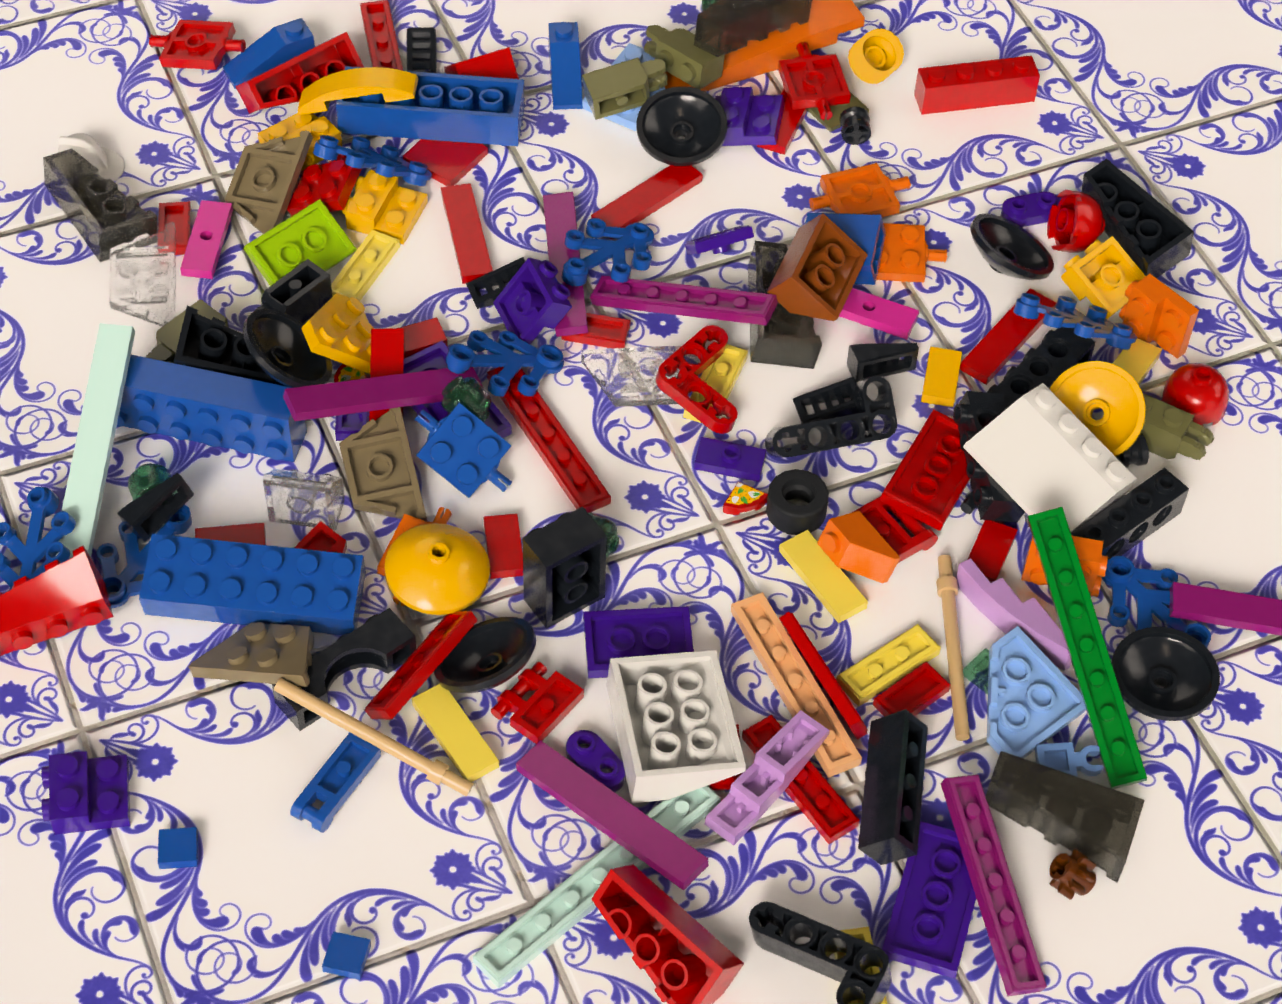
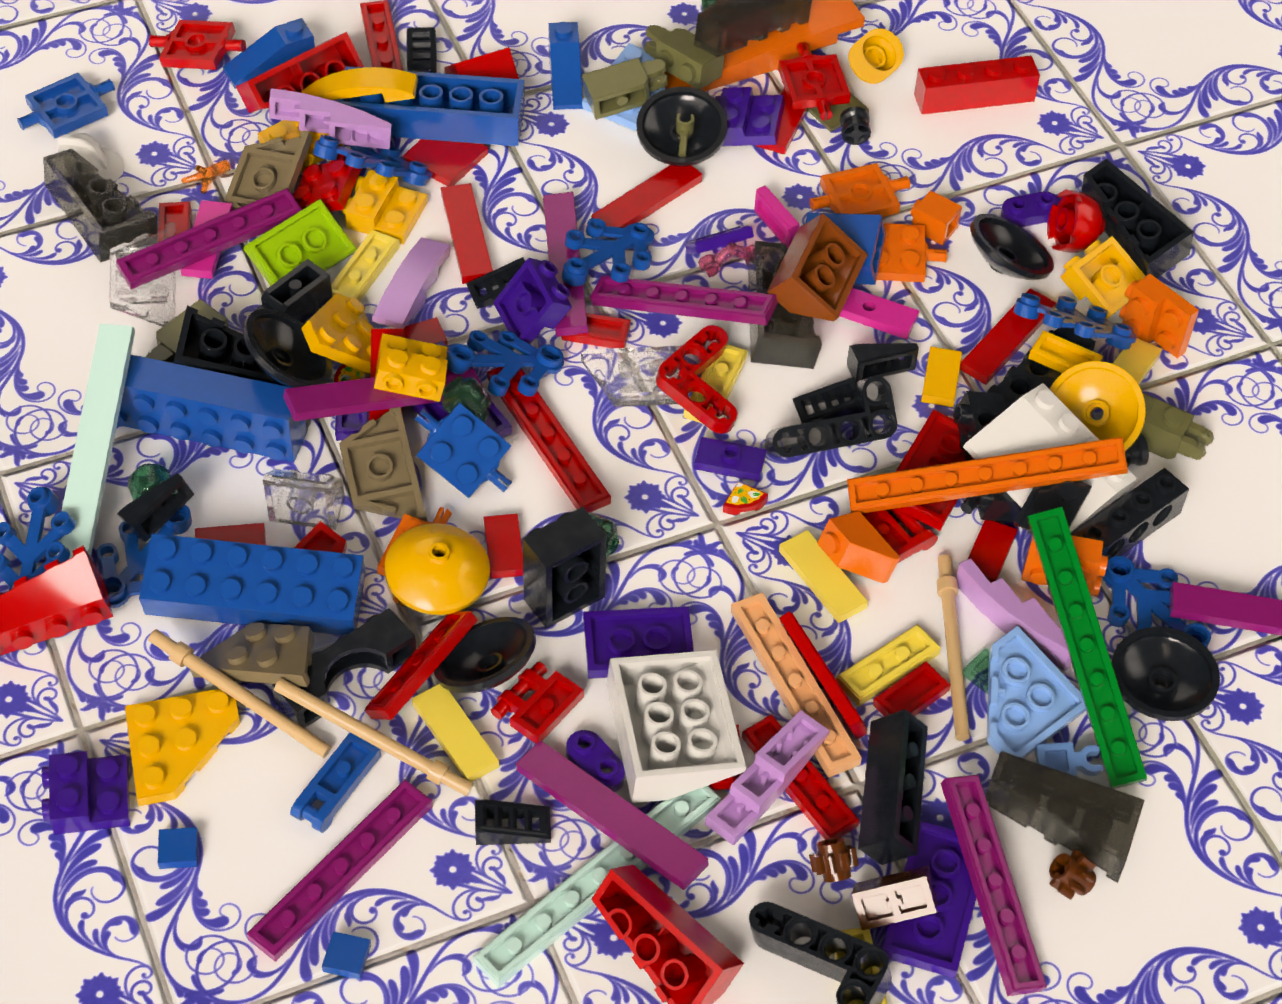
(66, 105): none -> blue plate
(176, 739): none -> yellow plate
(183, 656): none -> tan bar
(207, 174): none -> clear orange bar
(207, 239): none -> magenta tile
(330, 117): none -> lavender slope
(339, 870): none -> magenta tile
(410, 283): none -> lavender slope
(411, 367): none -> yellow plate
(500, 810): none -> black slope
(684, 129): none -> olive hand
(713, 263): none -> clear pink arm
(775, 215): none -> dark pink tile
(802, 486): black tyre -> none
(833, 860): none -> reddish brown gear
(894, 898): none -> hinge
(938, 215): none -> orange brick
(987, 475): none -> orange tile
(1060, 353): none -> yellow tile
(1067, 495): none -> black plate
(1198, 391): red cylinder -> none

